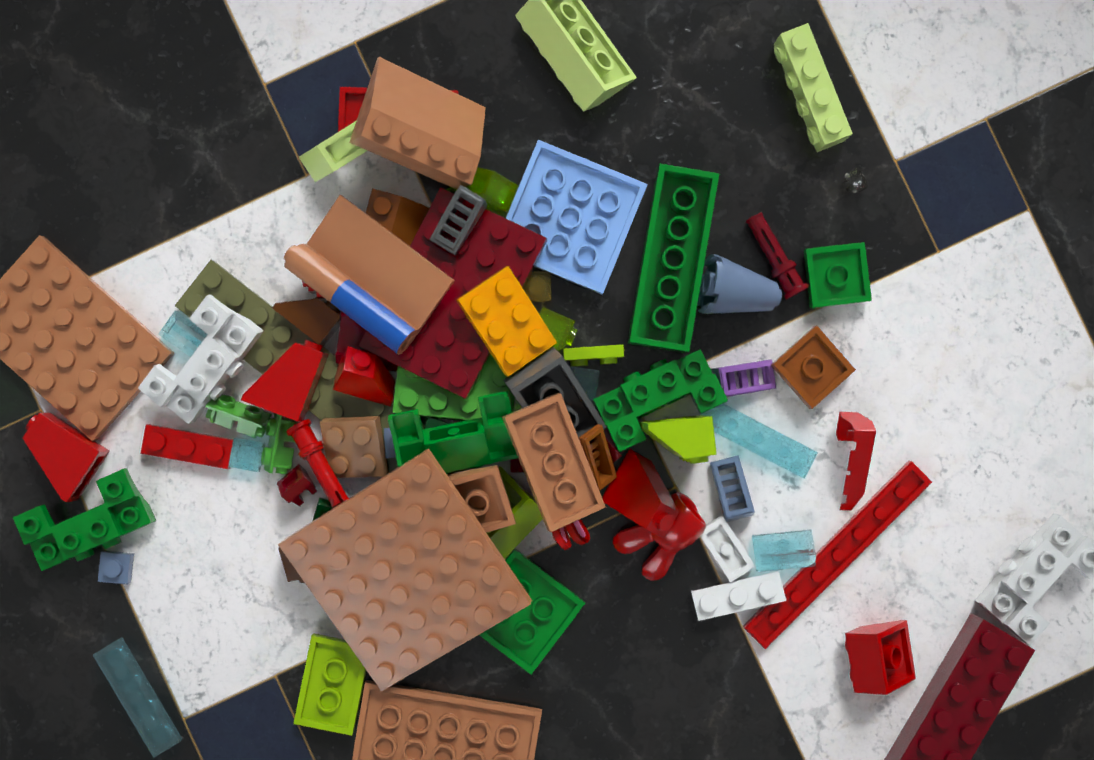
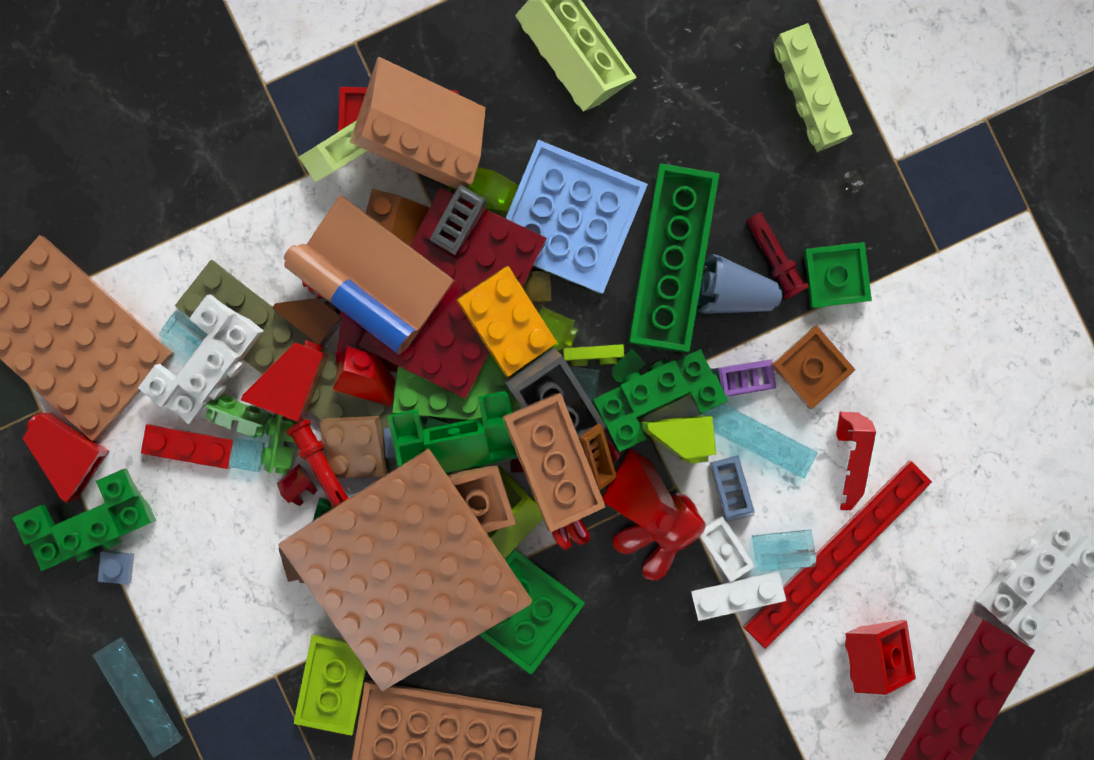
(627, 365): none -> green piece

